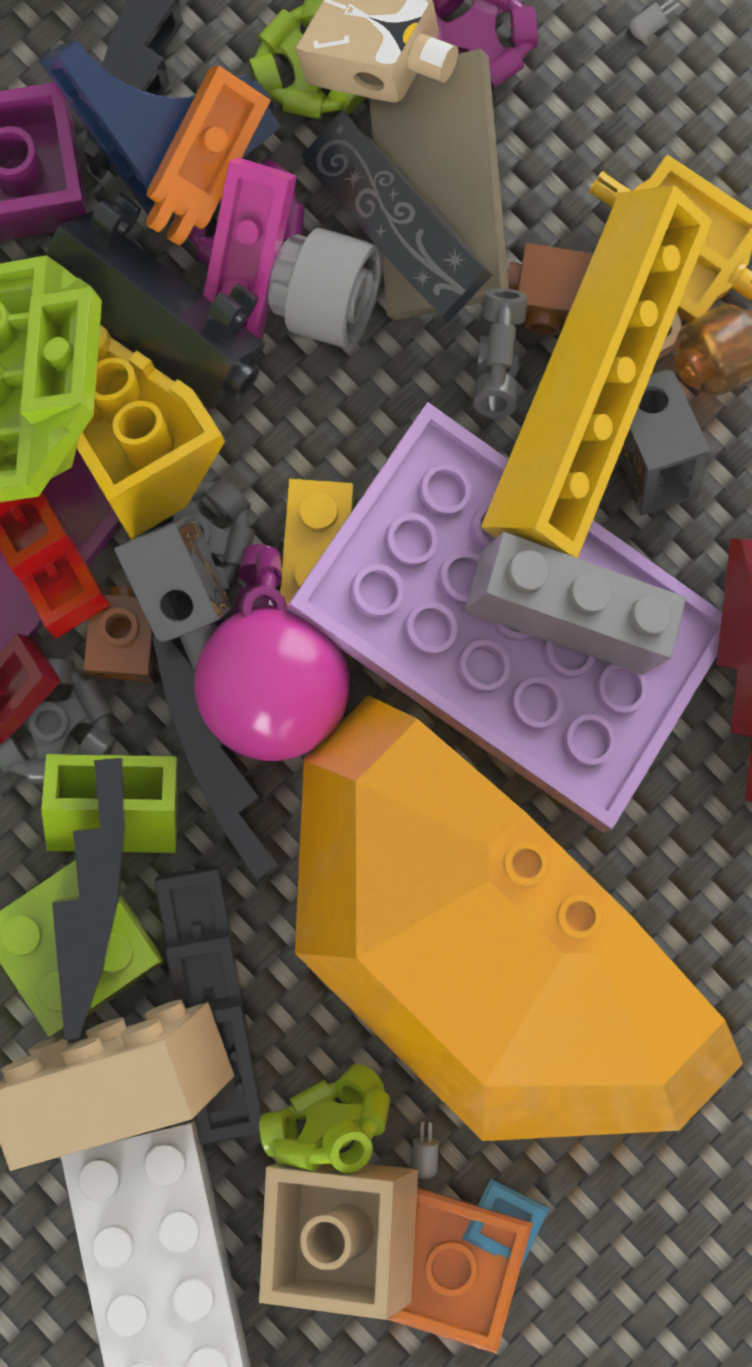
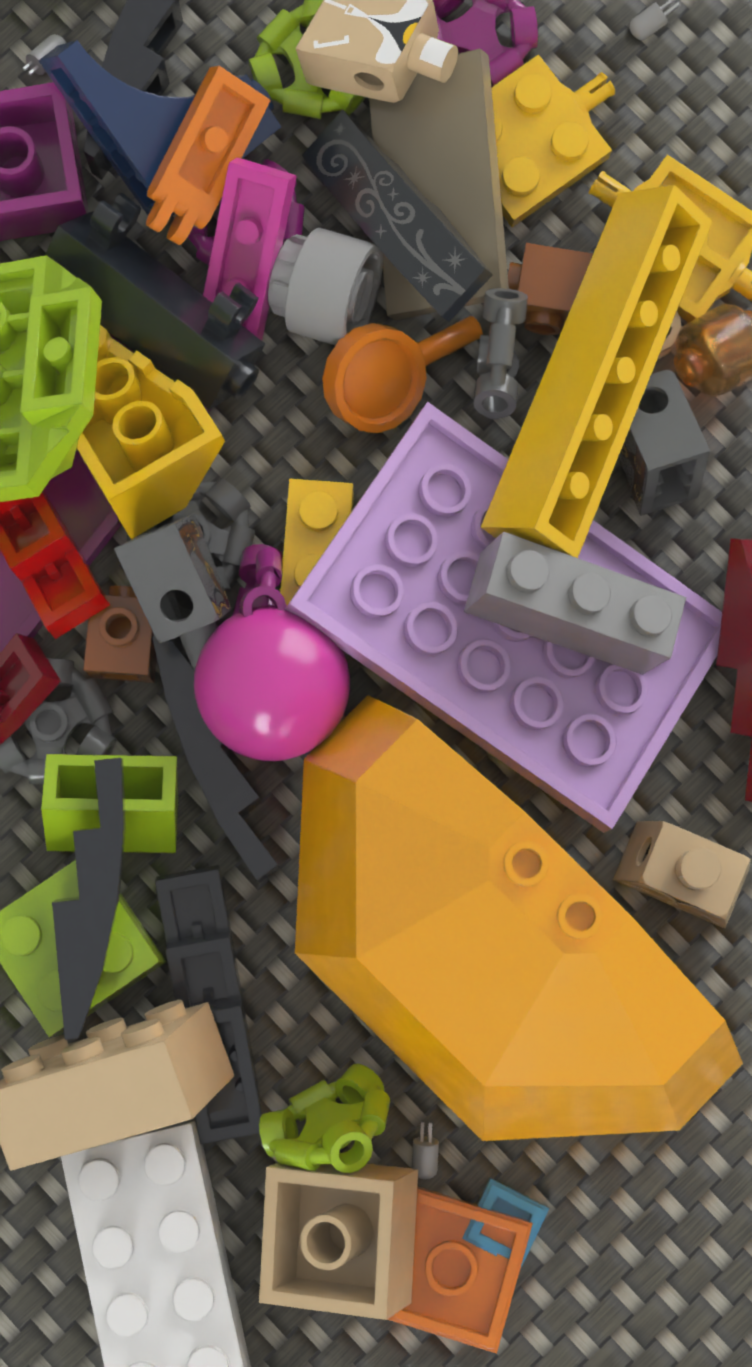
(39, 52): none -> light grey piece
(380, 372): none -> orange piece
(544, 136): none -> yellow plate
(683, 870): none -> tan torso

